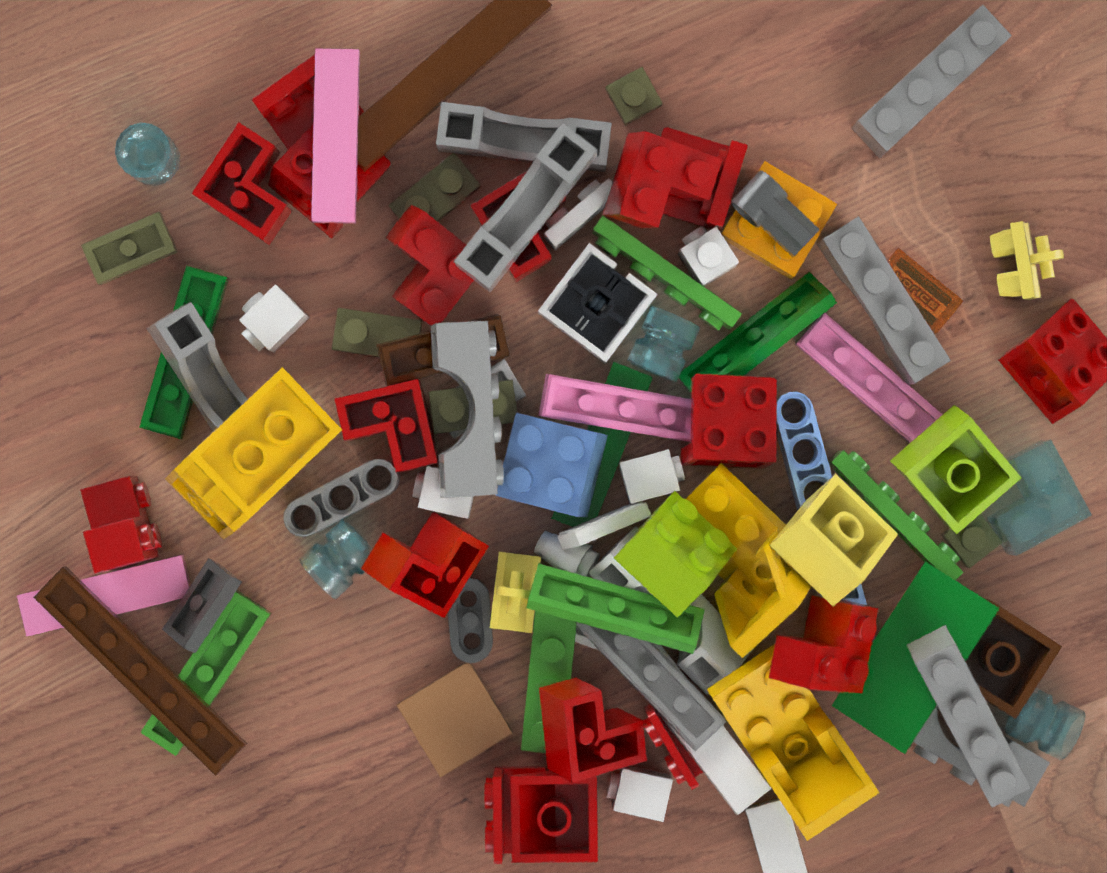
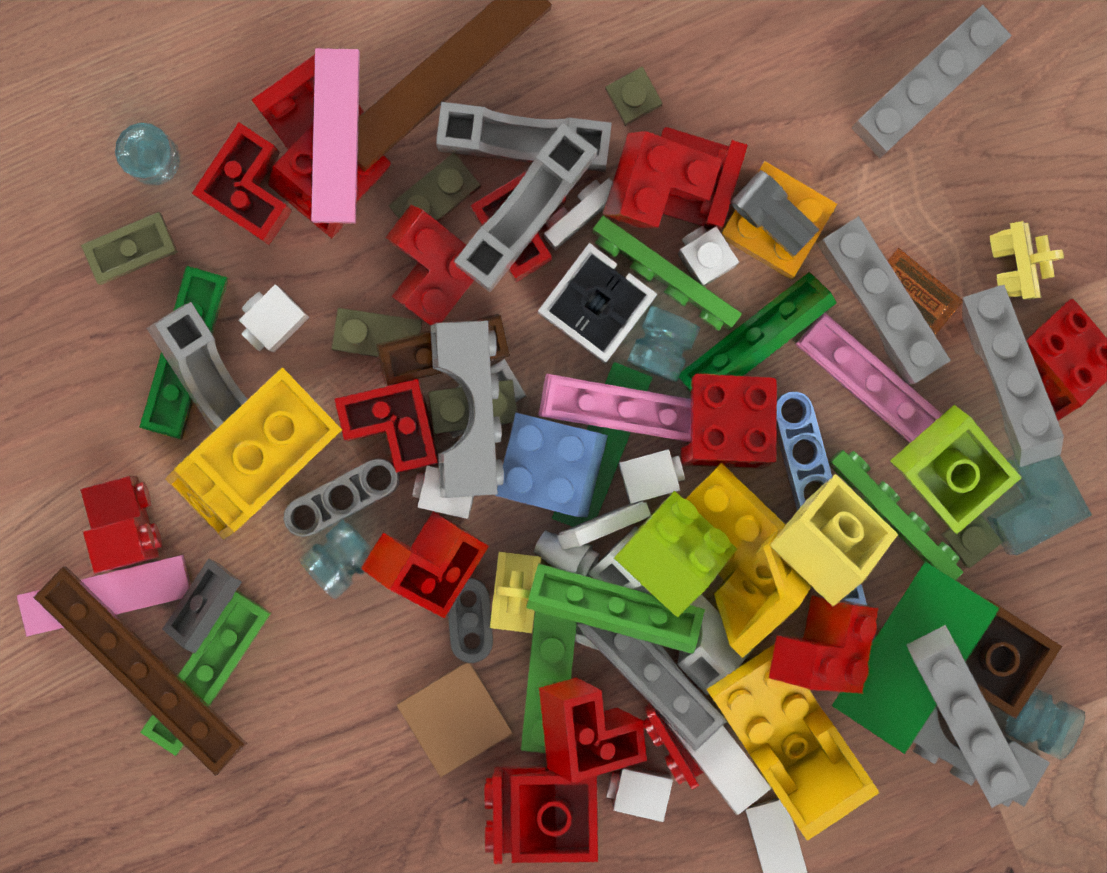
(1019, 388): none -> light grey arch

